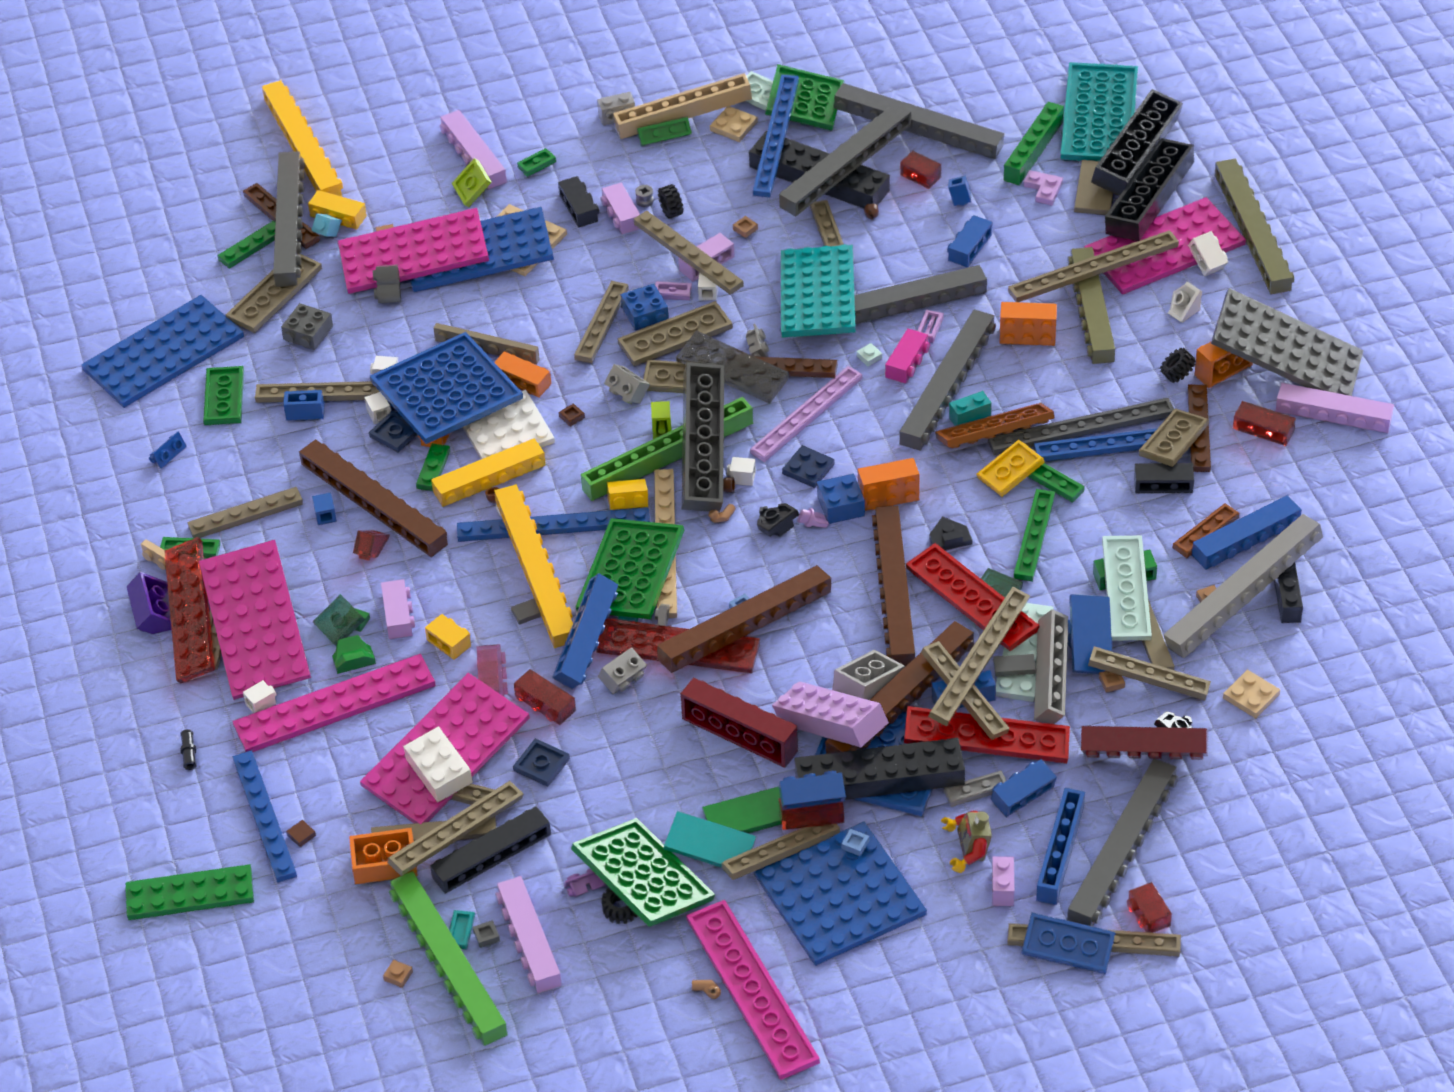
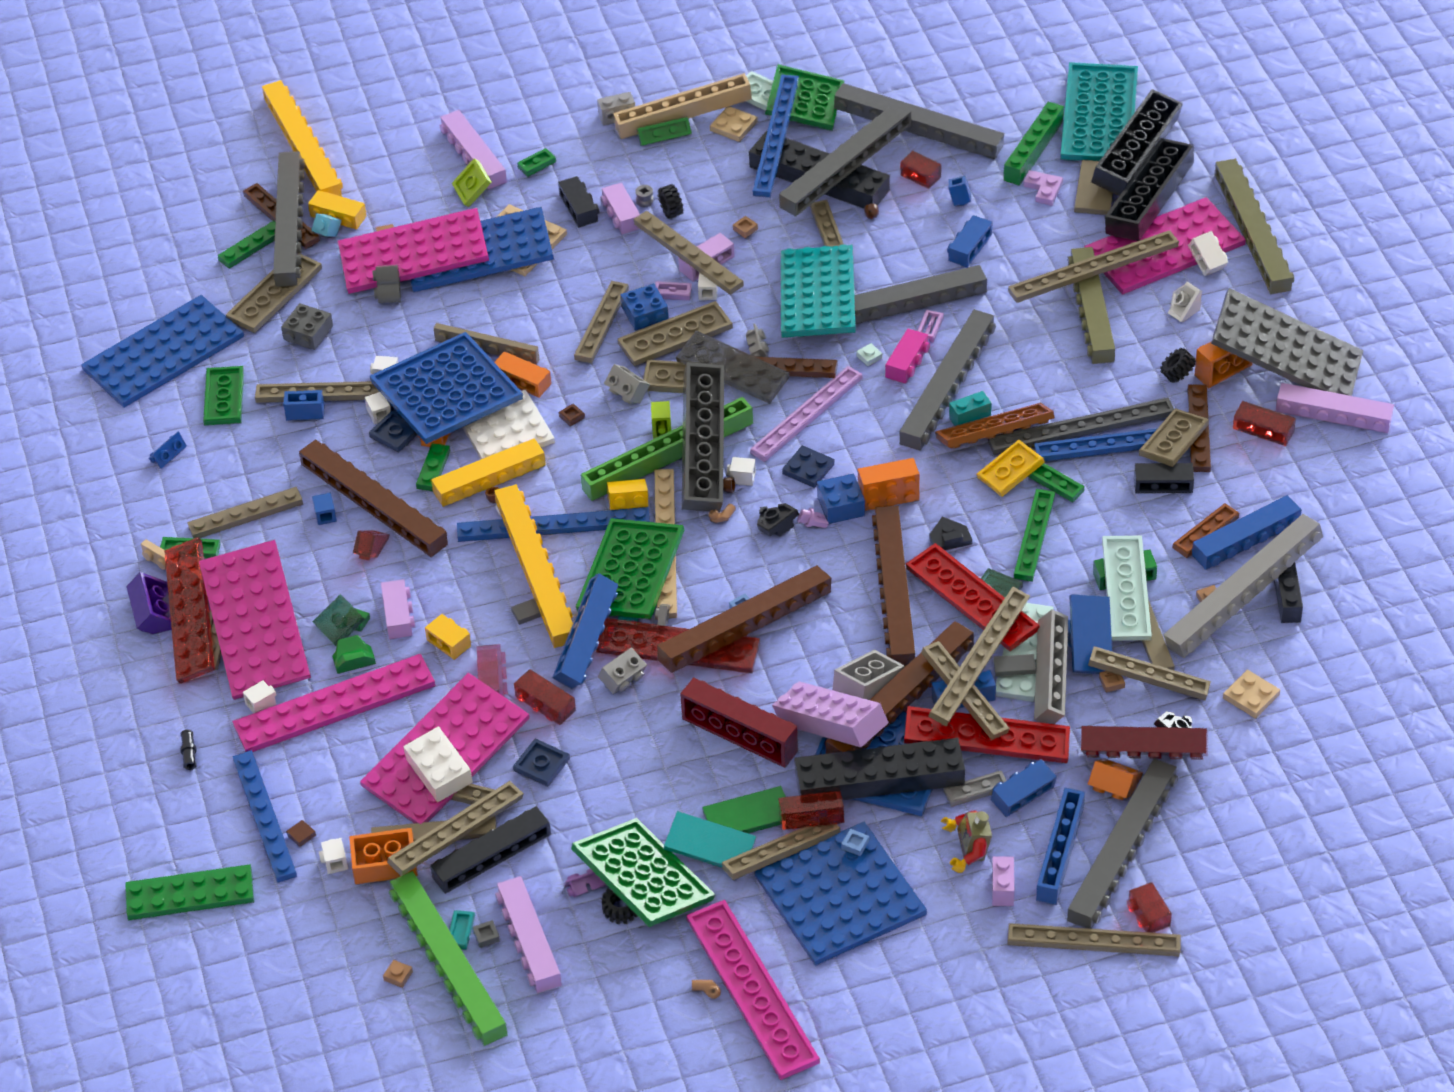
(333, 855): none -> white brick
(812, 790): blue brick -> none
(1028, 323): orange brick -> none
(1068, 943): blue tile -> none
(1114, 778): none -> orange slope

